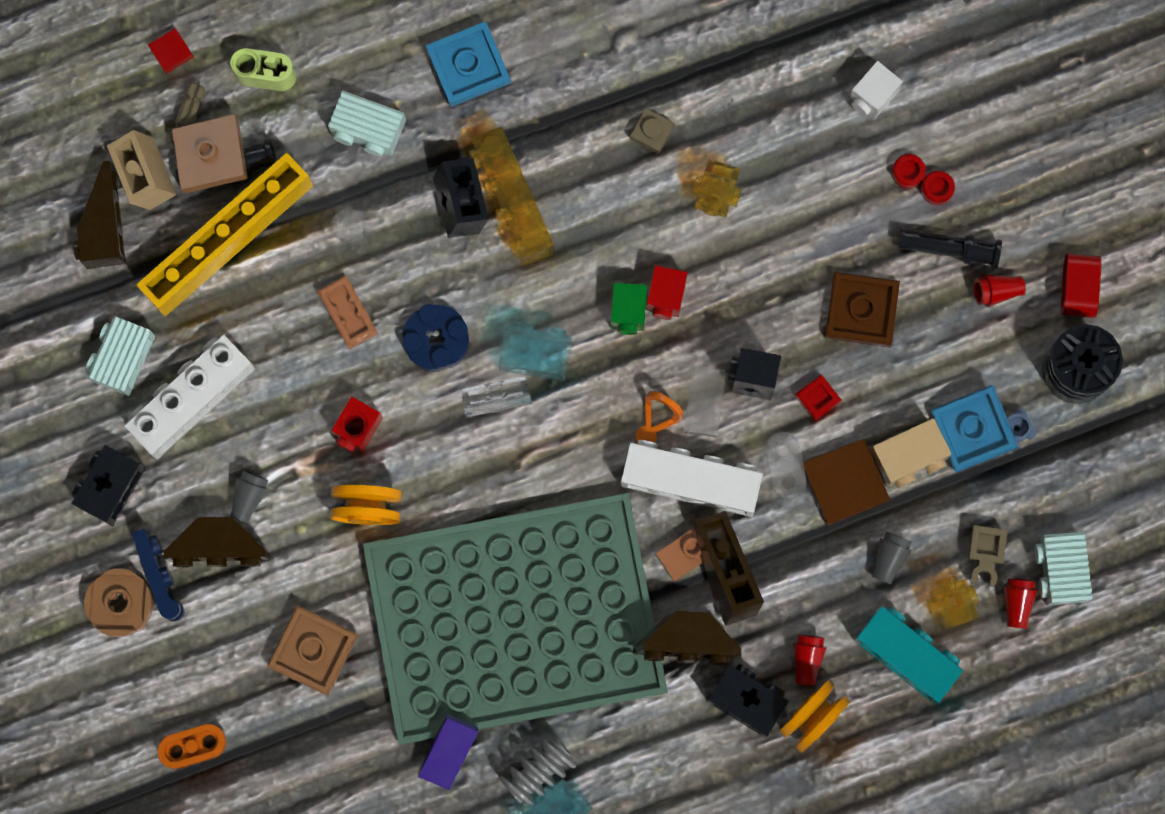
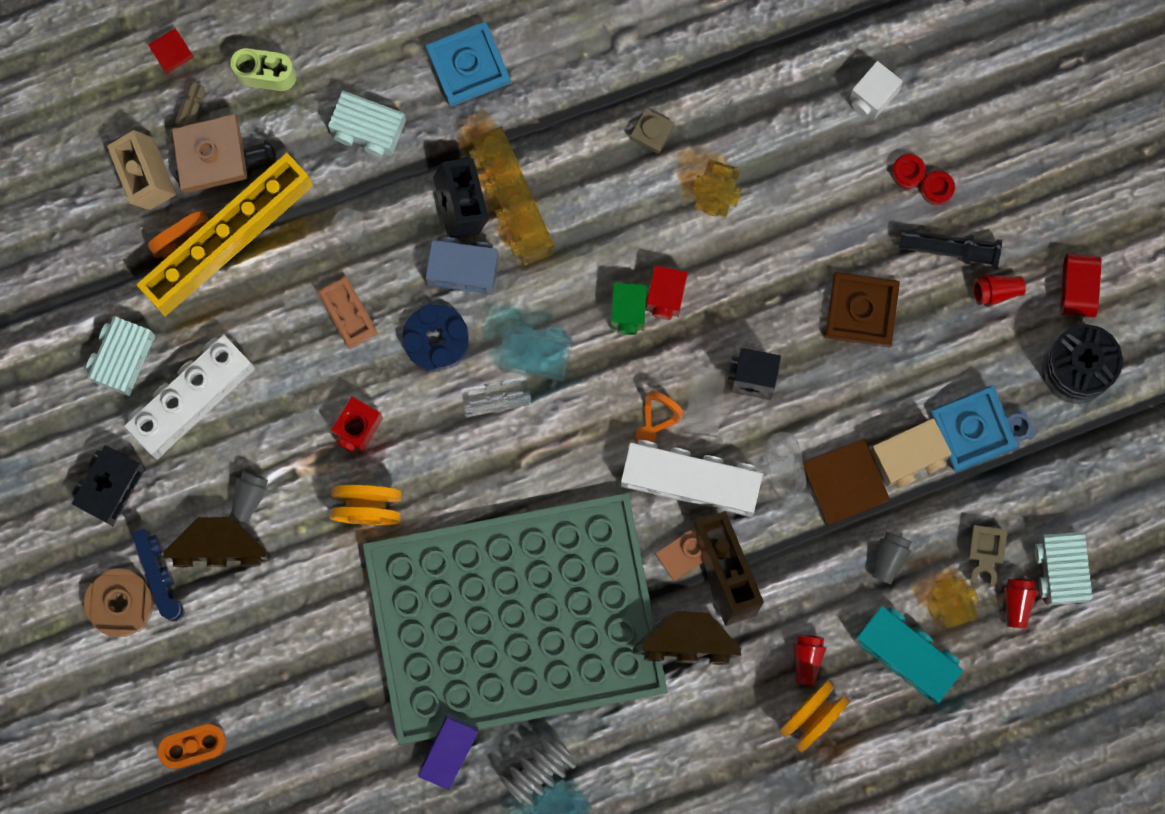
(100, 227): dark brown slope -> none
(177, 234): none -> orange plate
(312, 650): medium nougat plate -> none
(462, 266): none -> sand blue brick
(757, 718): black brick -> none
(818, 397): red tile -> none

